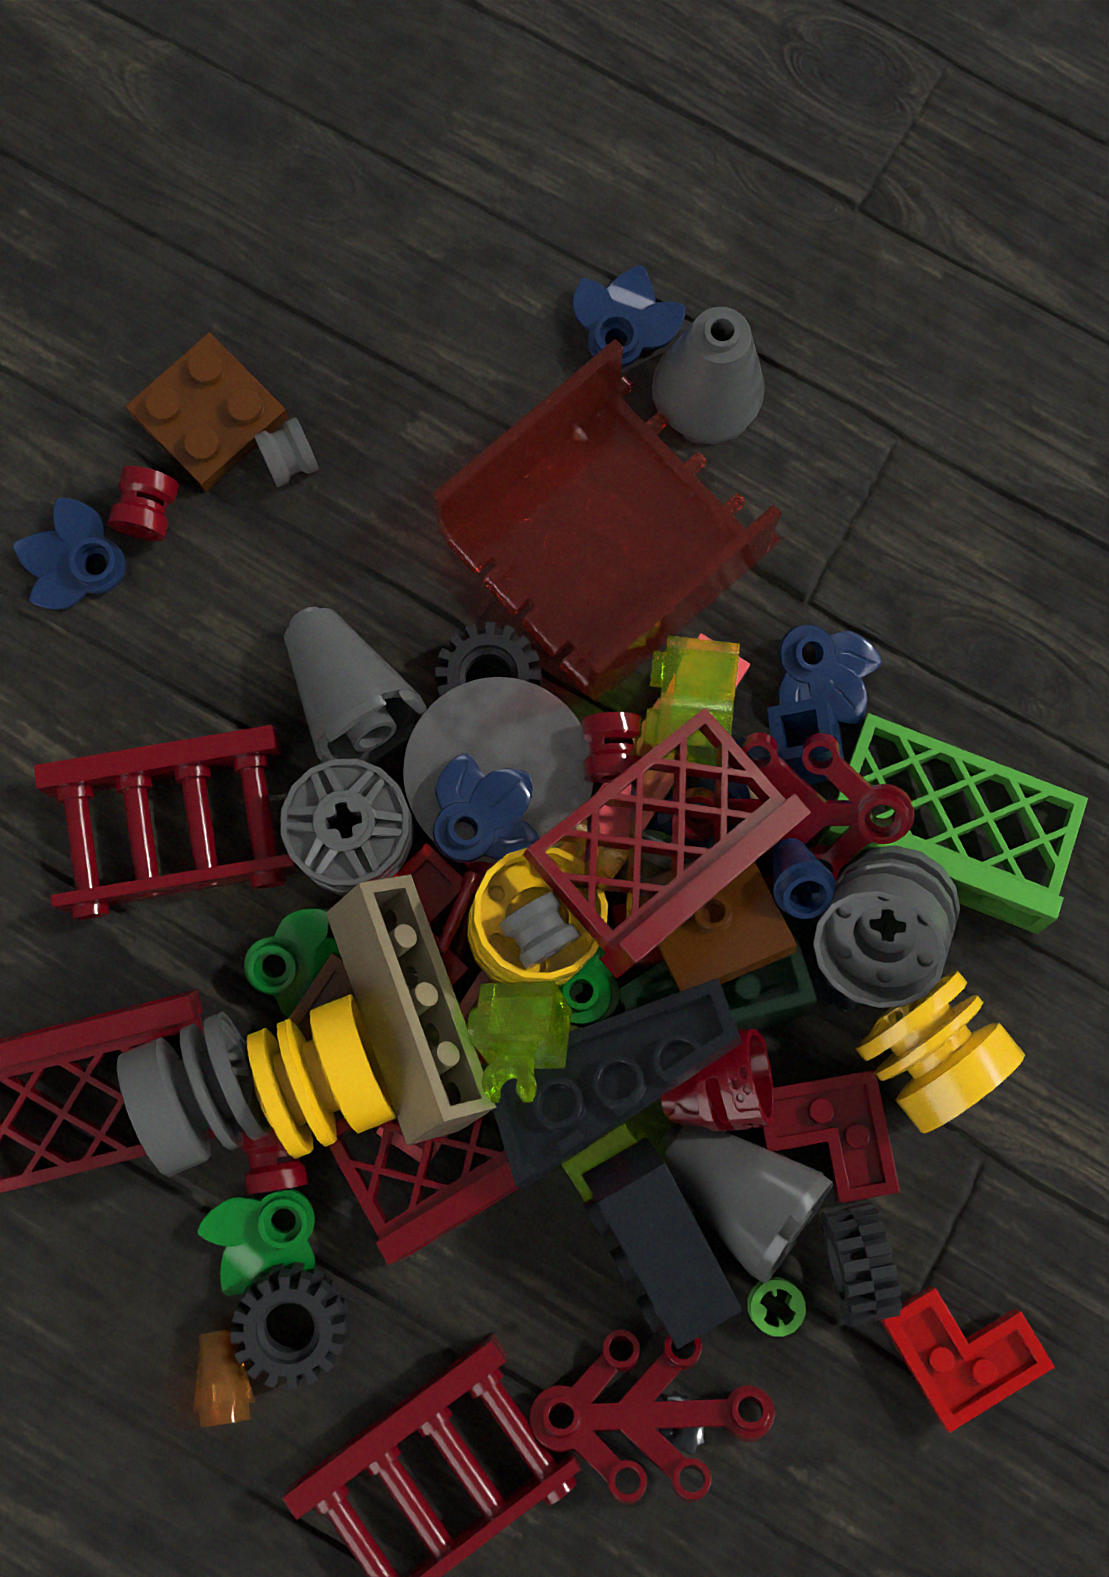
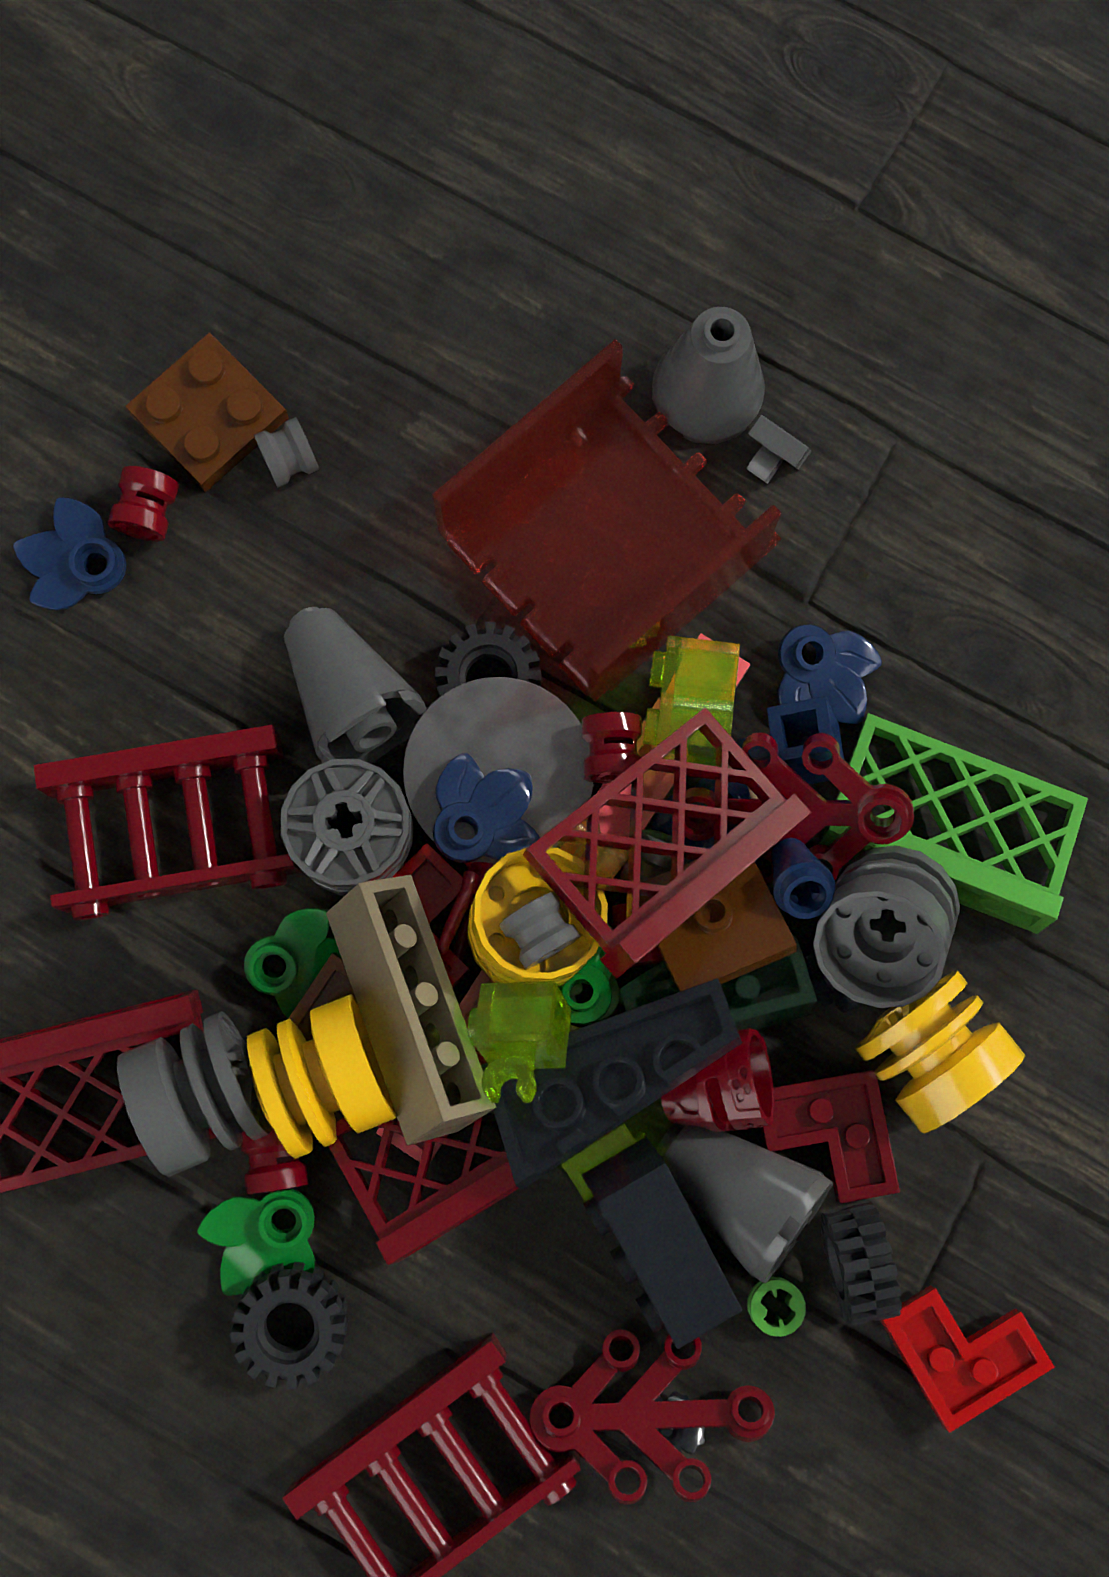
(221, 1382): clear orange cone -> none
(628, 312): dark blue plate -> none
(776, 448): none -> dark grey tile

